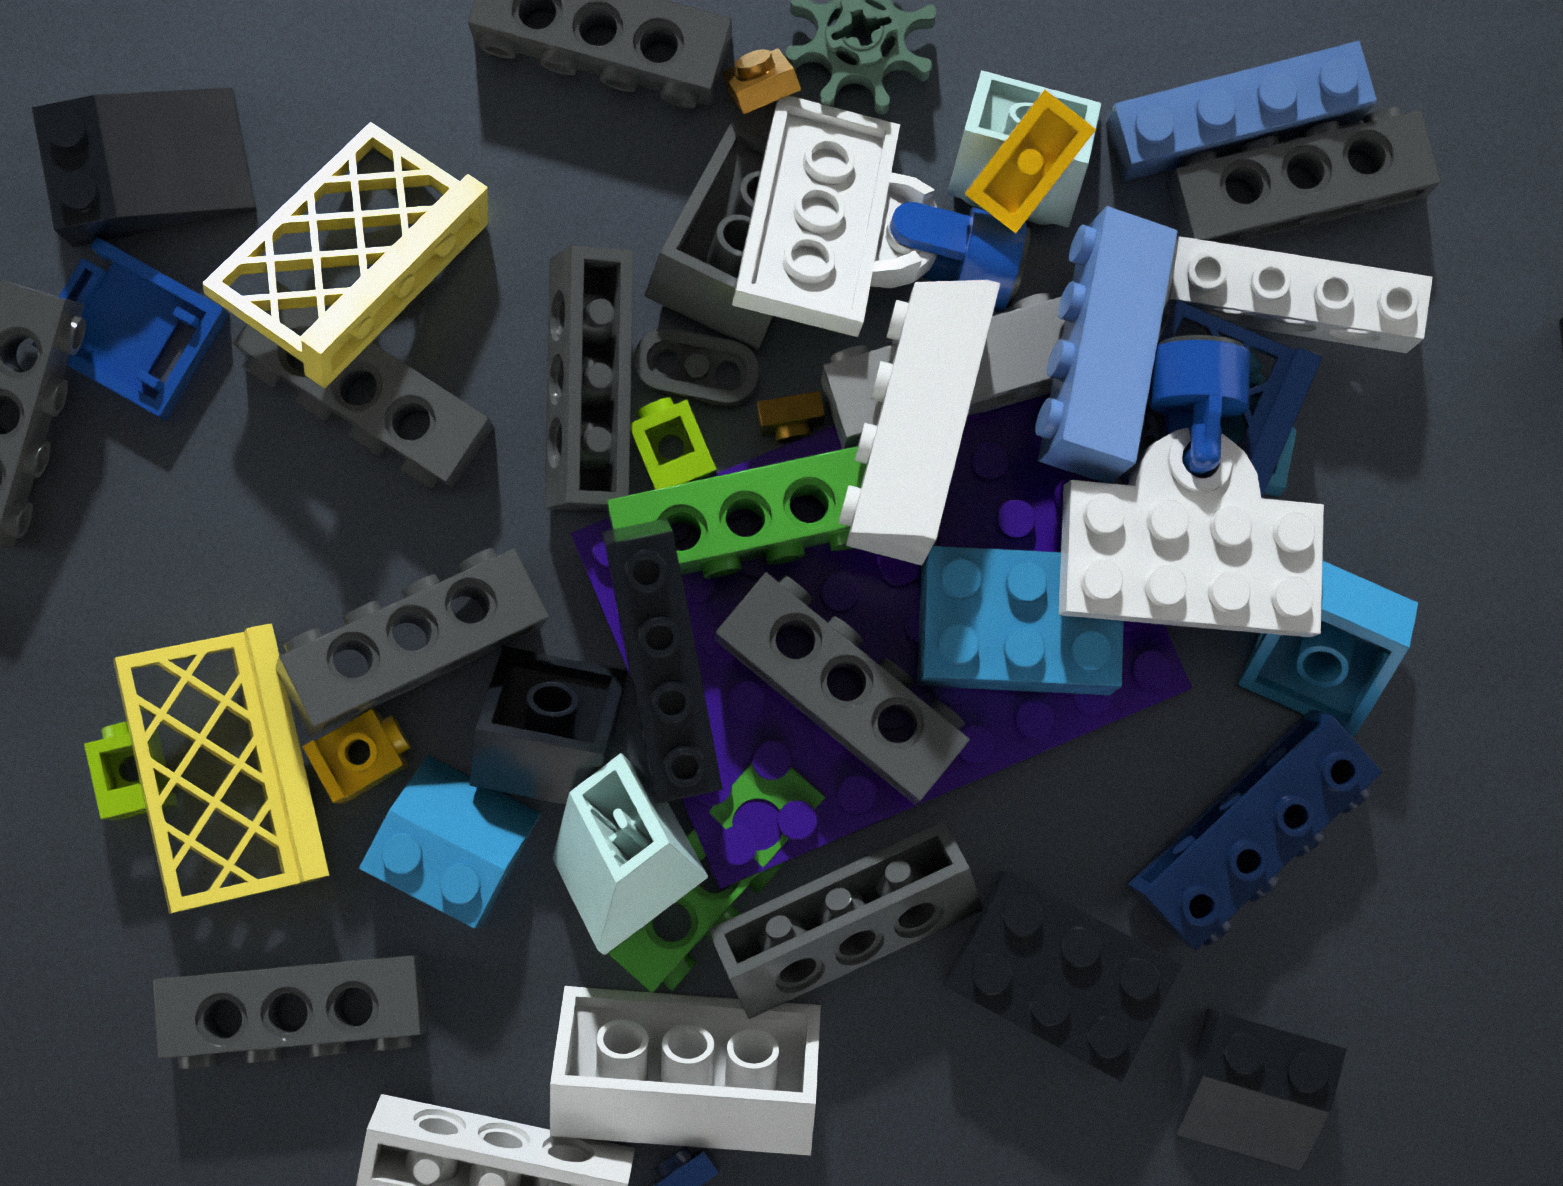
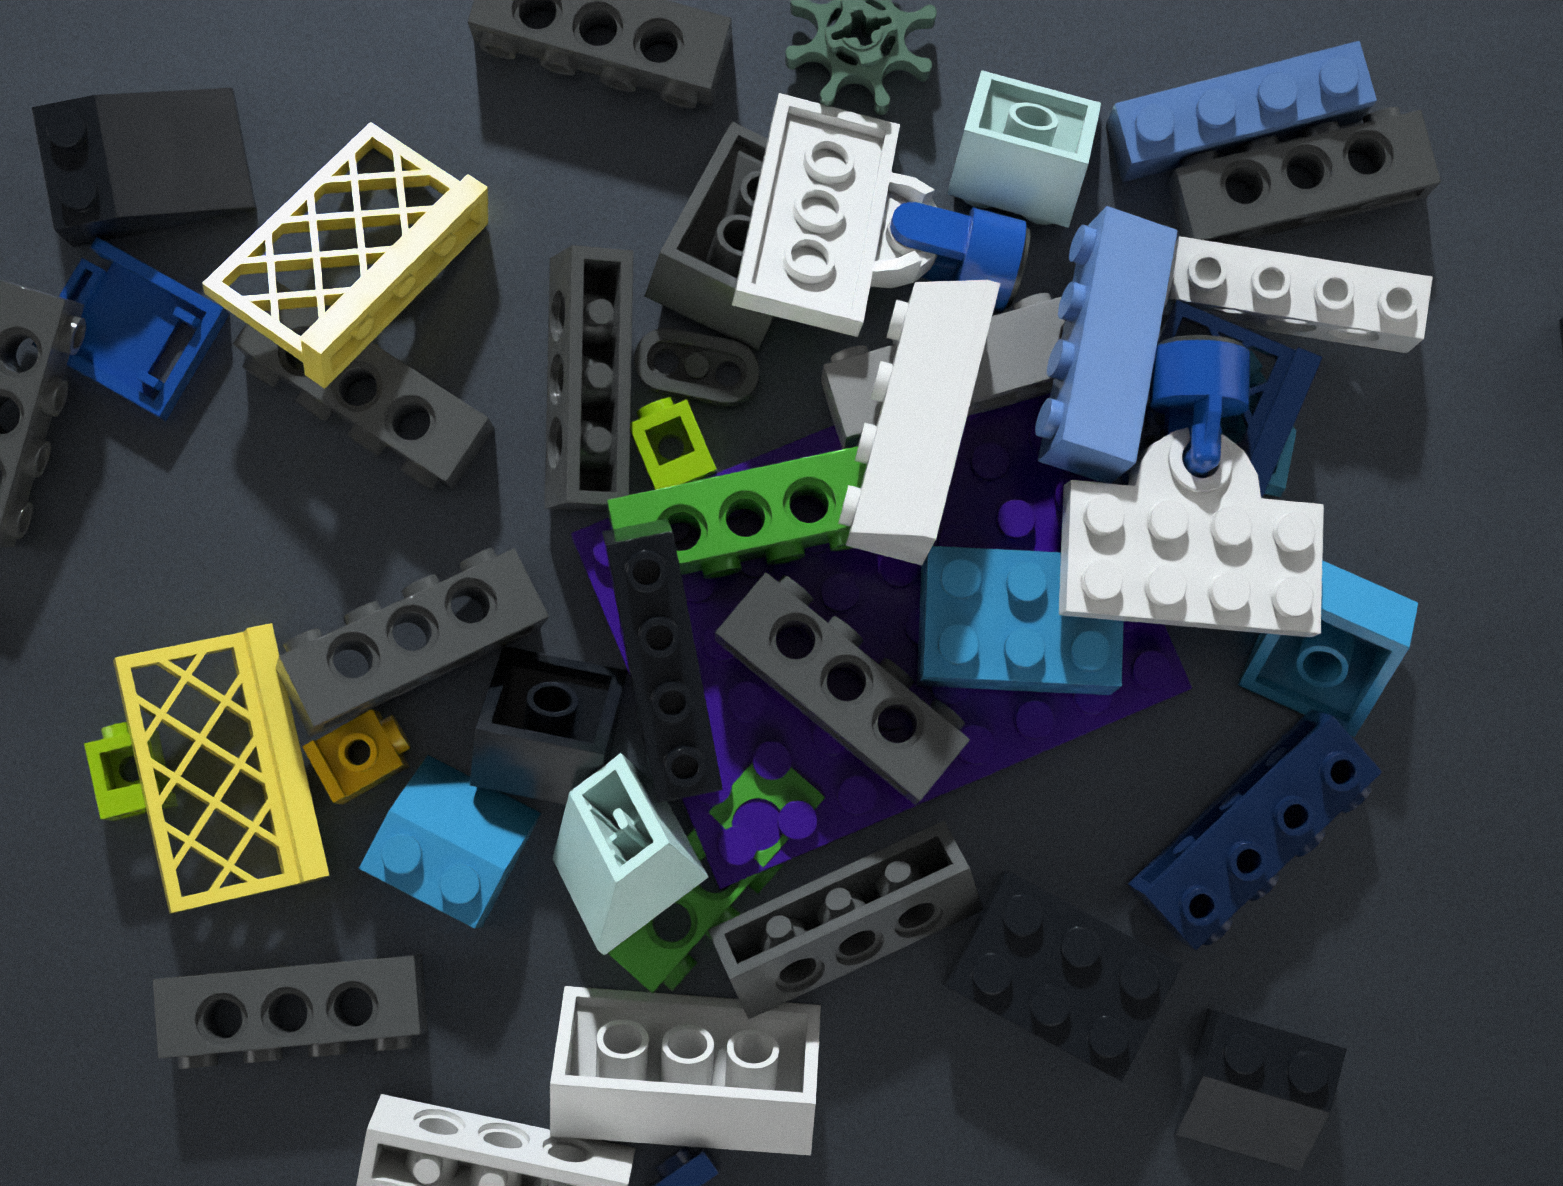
(760, 79): pearl gold plate -> none
(791, 416): pearl gold plate -> none
(1030, 161): yellow plate -> none

